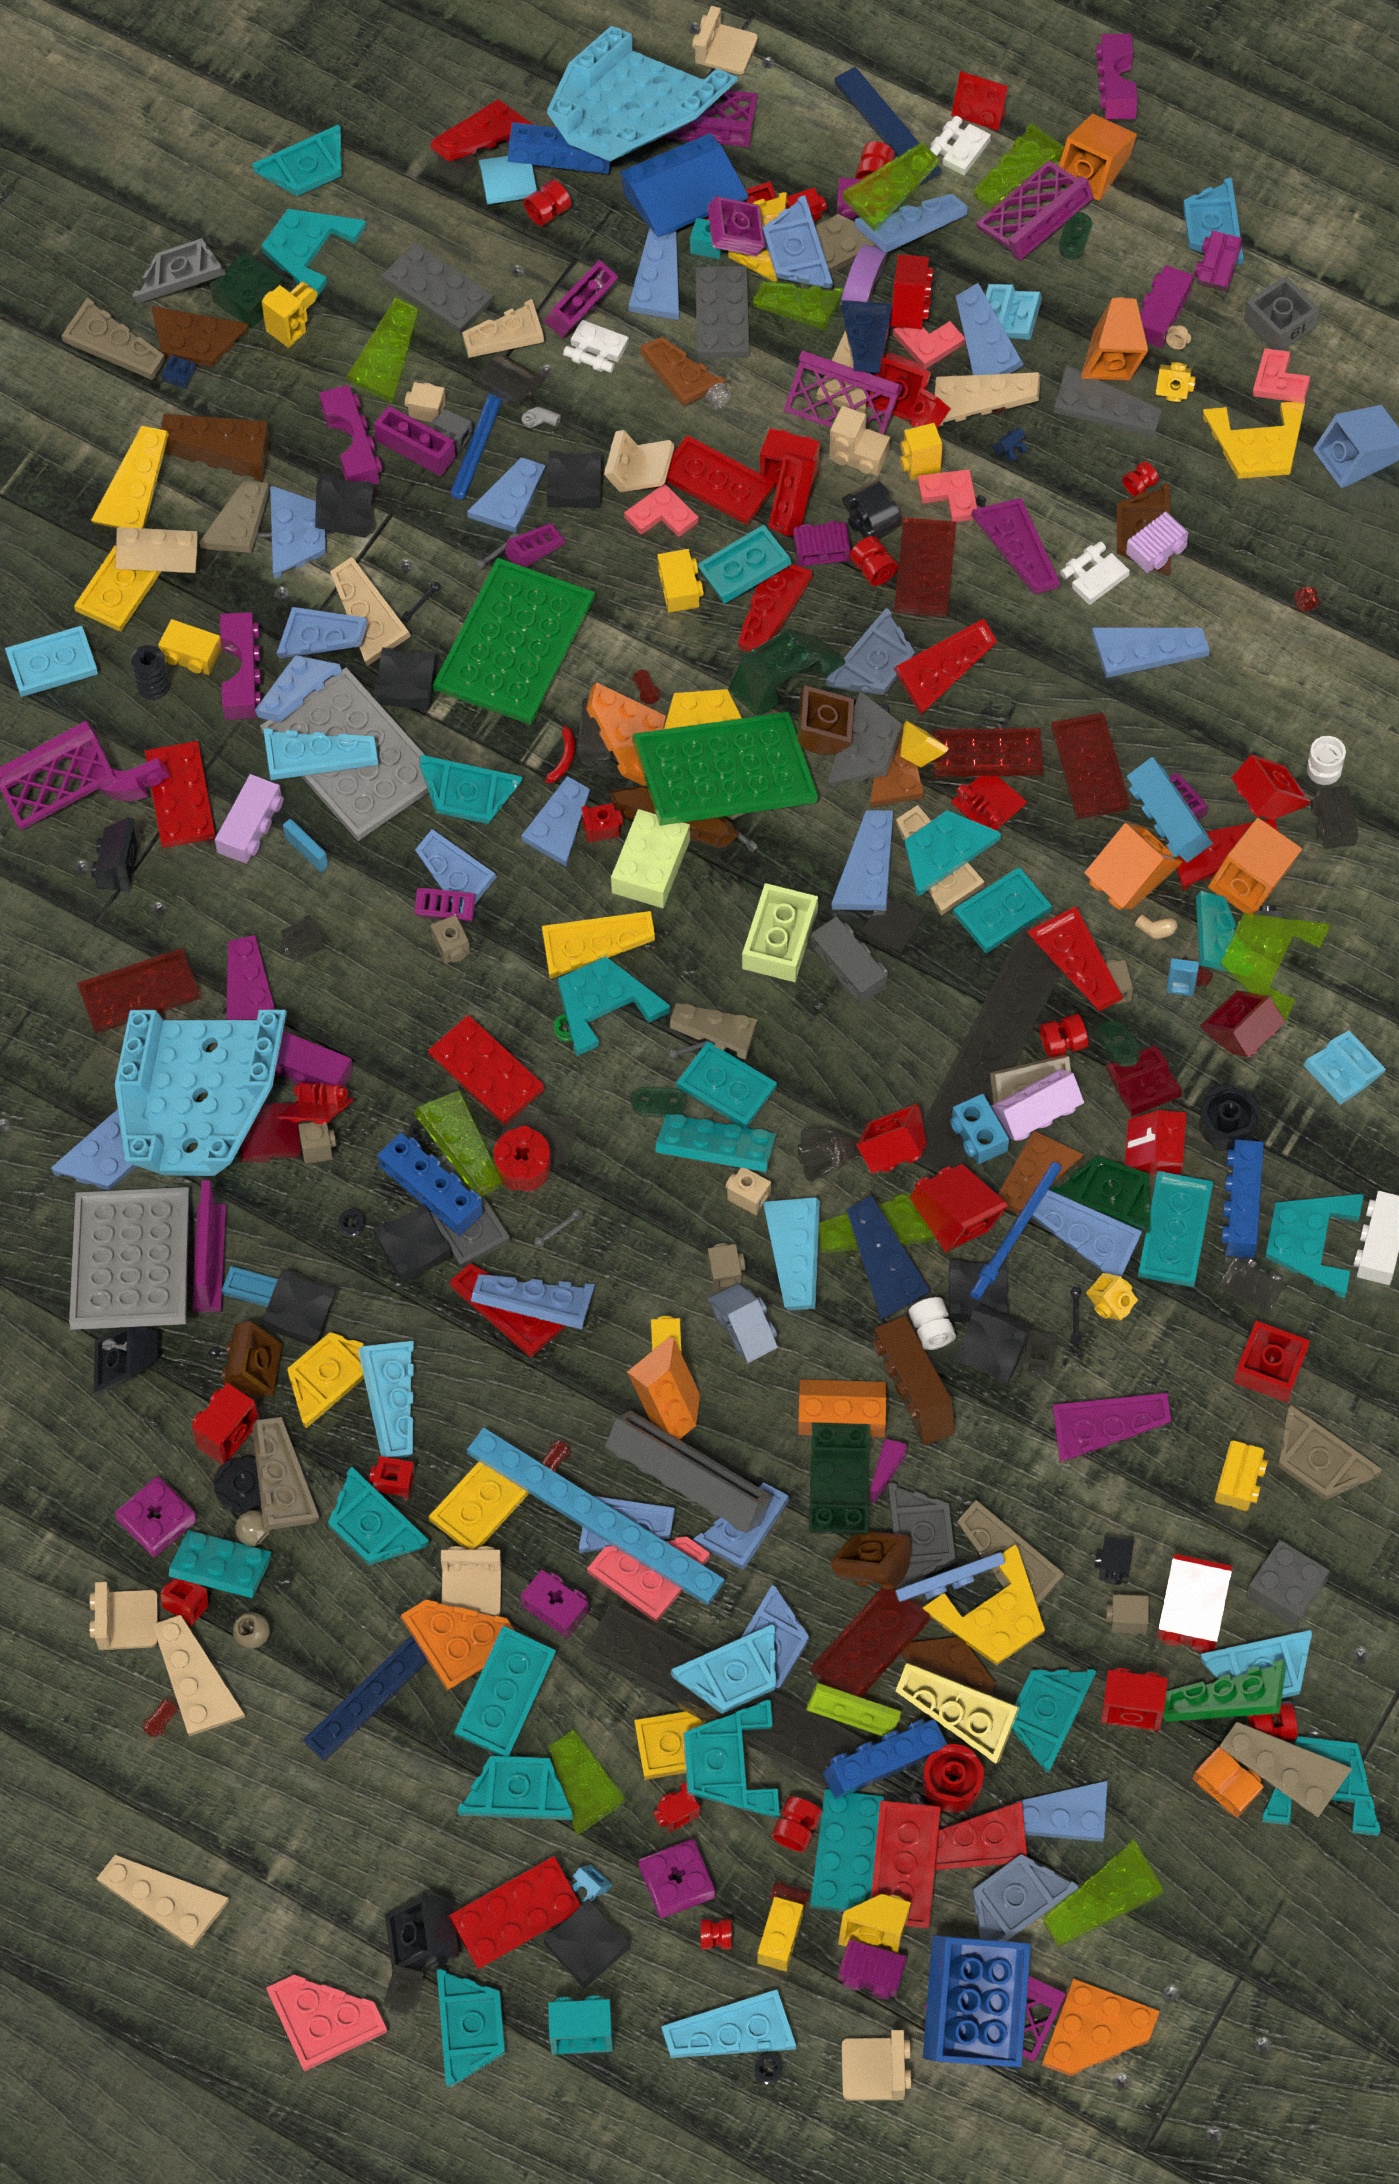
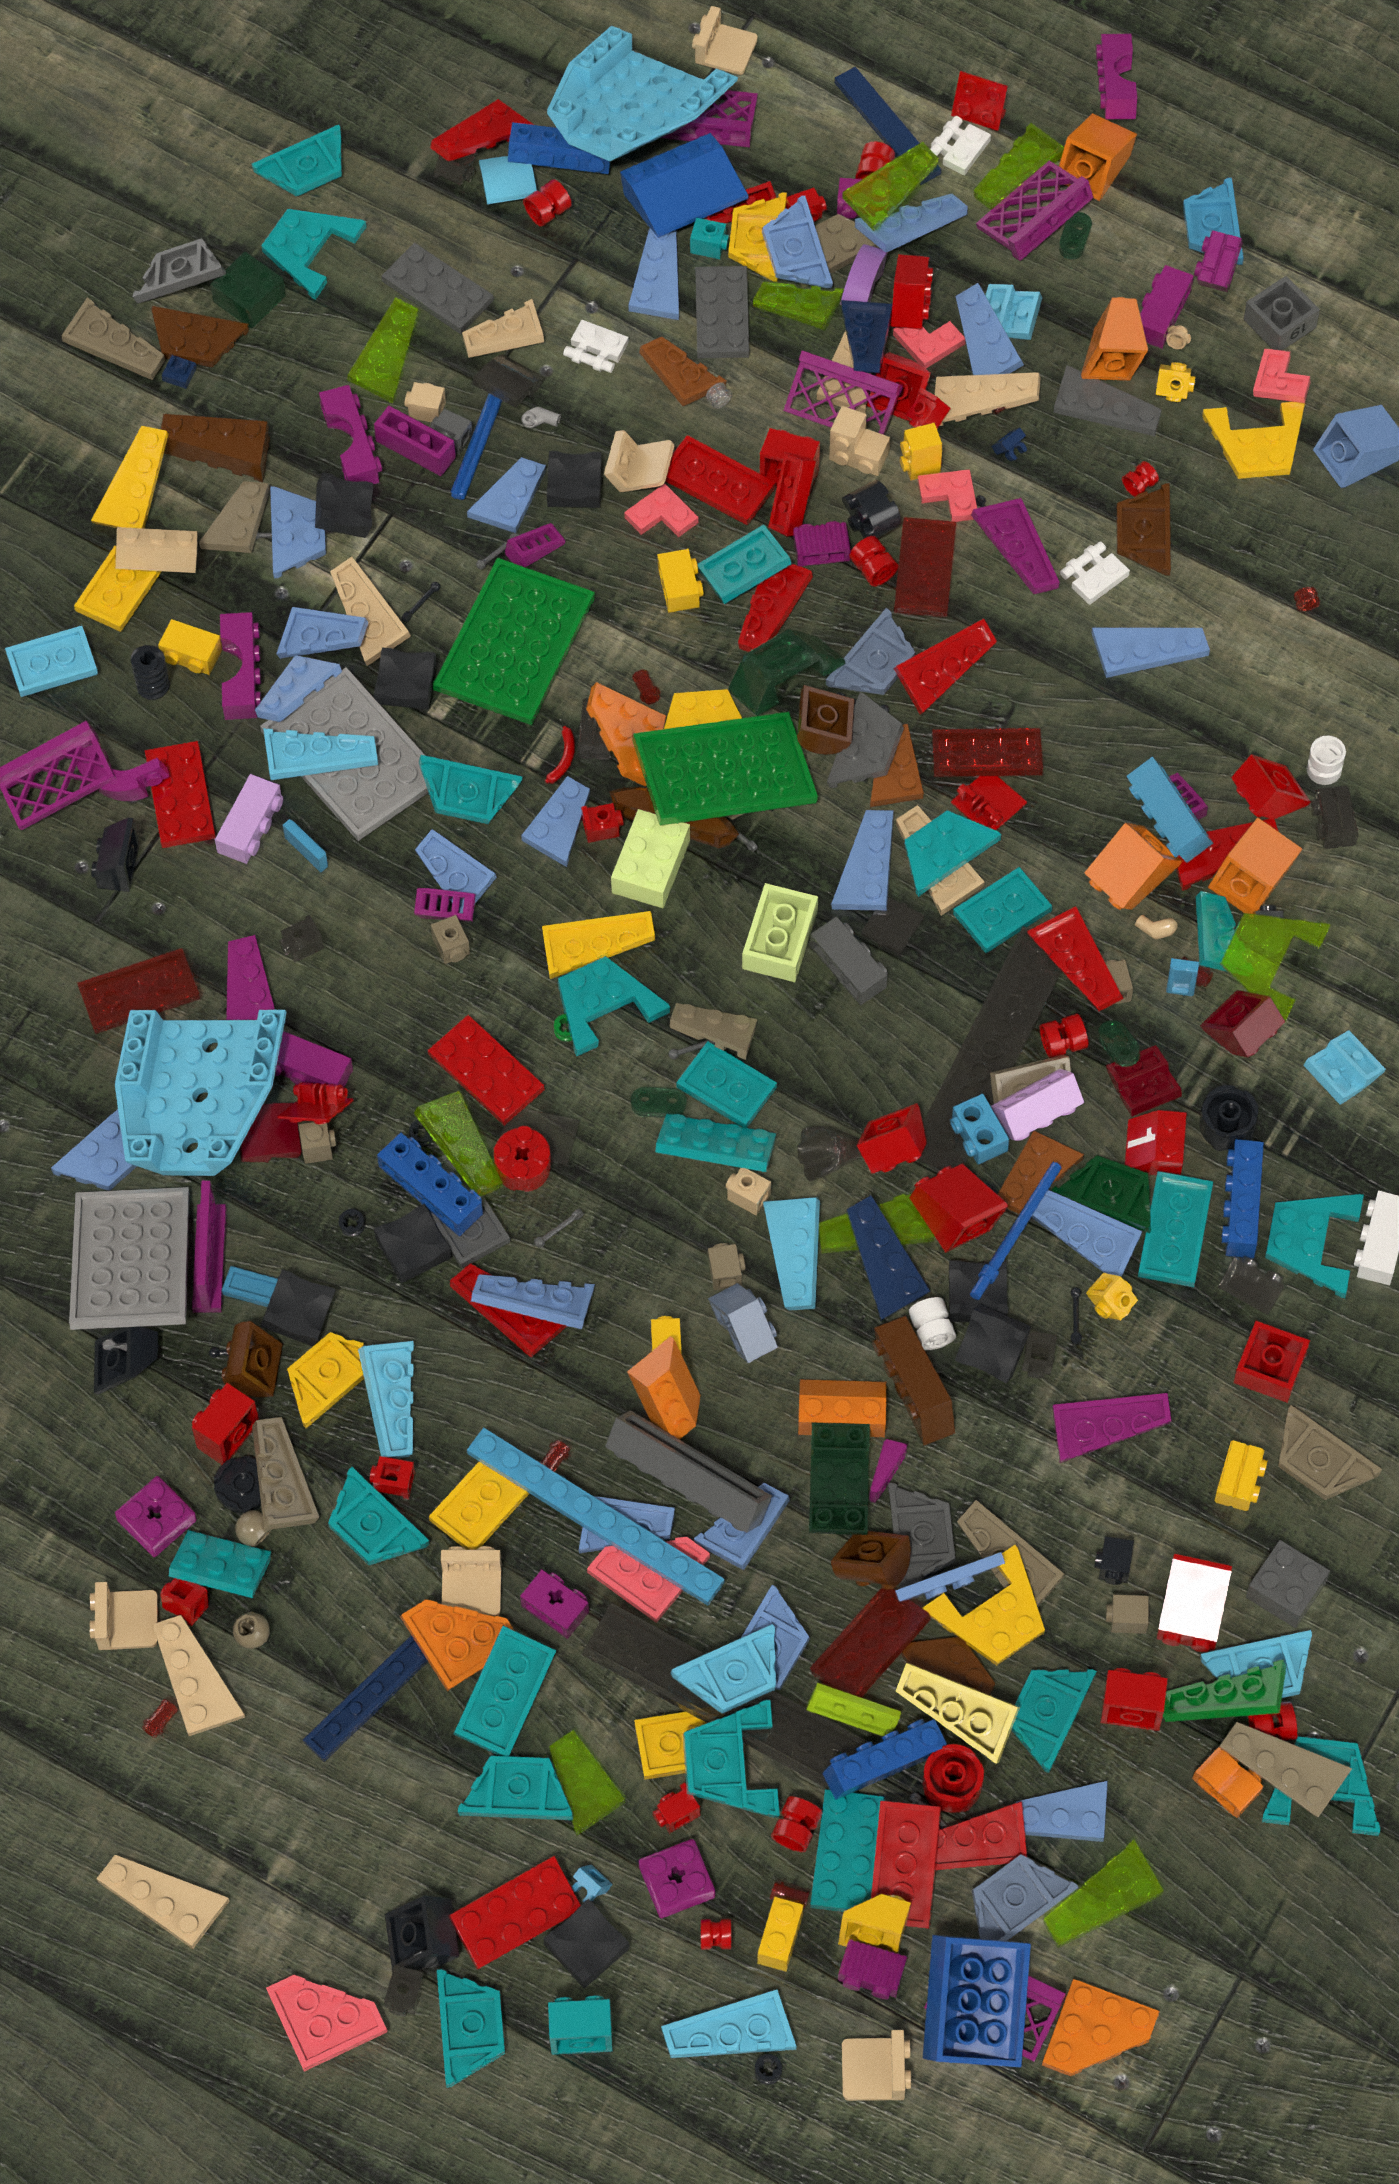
(286, 312): yellow brick -> none
(581, 299): magenta brick -> none
(736, 226): magenta brick -> none
(920, 746): yellow slope -> none
(1090, 766): clear red plate -> none
(1157, 542): lavender brick -> none

